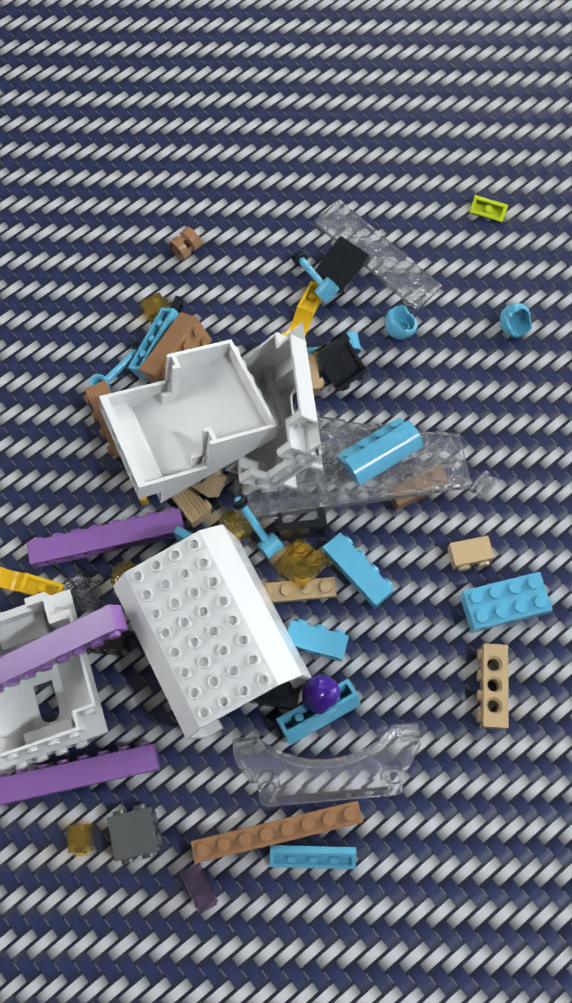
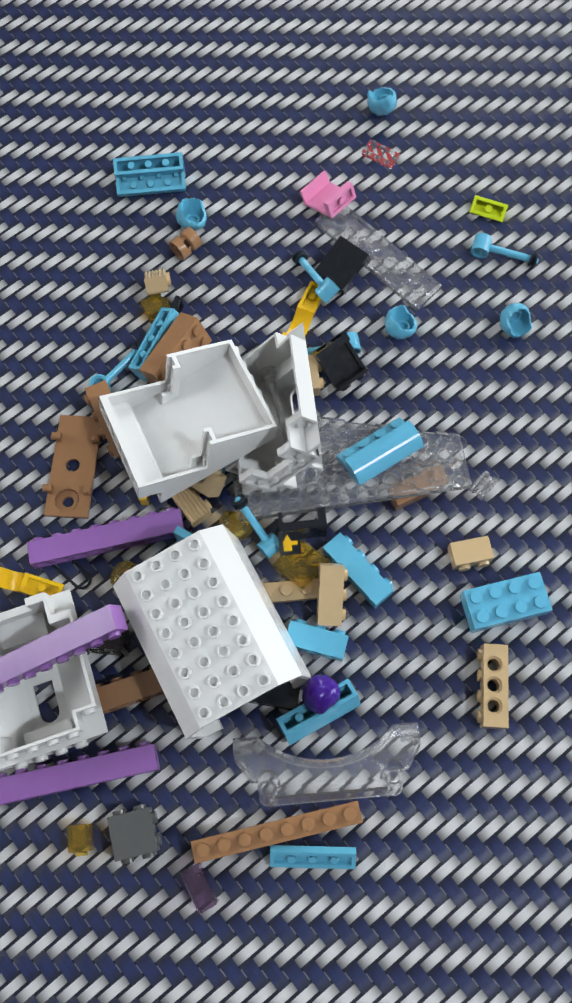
(75, 440): none -> medium nougat piece
(84, 593): clear piece -> none
(128, 691): none -> medium nougat brick
(149, 174): none -> medium azure brick
(157, 281): none -> tan brick
(191, 214): none -> medium azure hair
(289, 543): none -> black sticker
(327, 197): none -> bright pink panel
(331, 594): none -> tan brick
(380, 154): none -> clear tile
(381, 101): none -> medium azure hair
(482, 246): none -> medium azure piece

